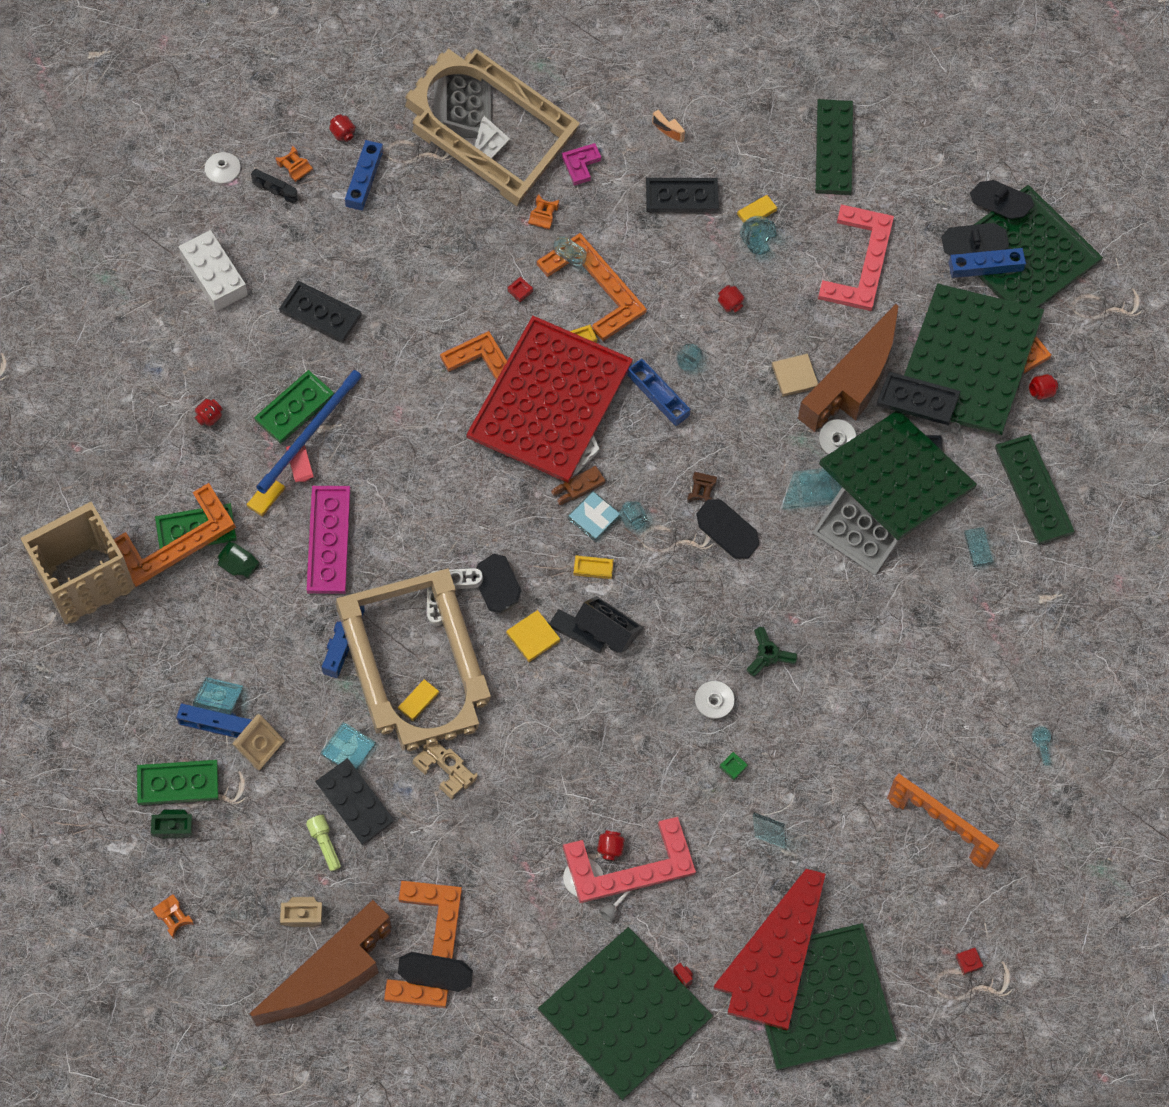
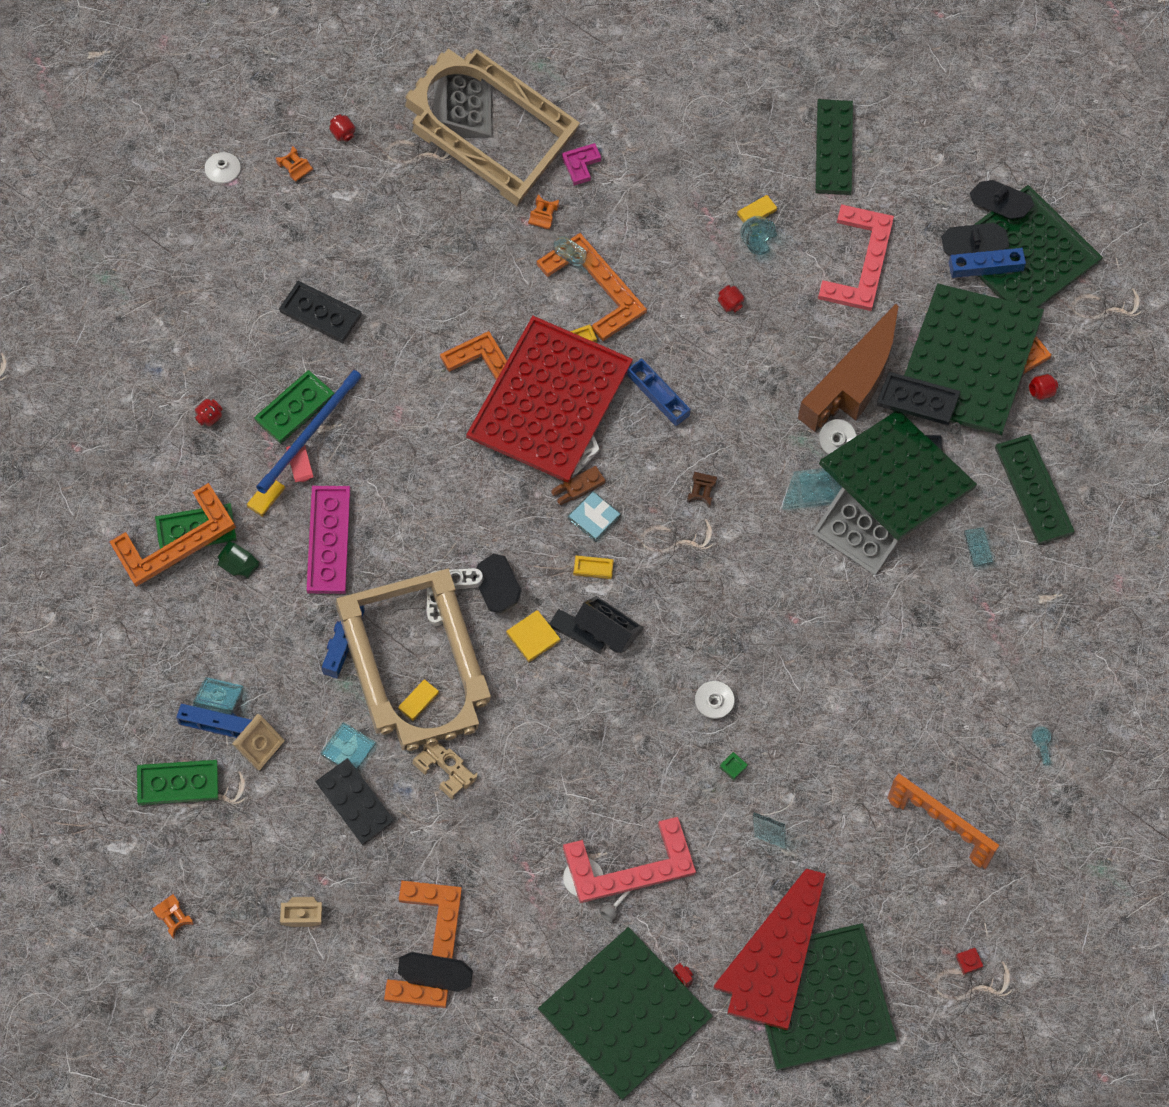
(66, 539): tan piece -> none
(171, 824): dark green slope -> none
(213, 270): white brick -> none
(274, 185): black hinge -> none
(319, 830): yellowish green piece -> none
(331, 971): dark orange slope -> none
(364, 175): blue piece -> none
(490, 138): white wing -> none
(520, 289): red plate -> none
(610, 845): red head -> none
(633, 515): clear light blue head -> none
(671, 129): slope -> none
(682, 195): black plate -> none
(689, 357): clear light blue head -> none
(727, 529): black shield -> none
(762, 659): dark green bush -> none
(794, 375): tan tile -> none

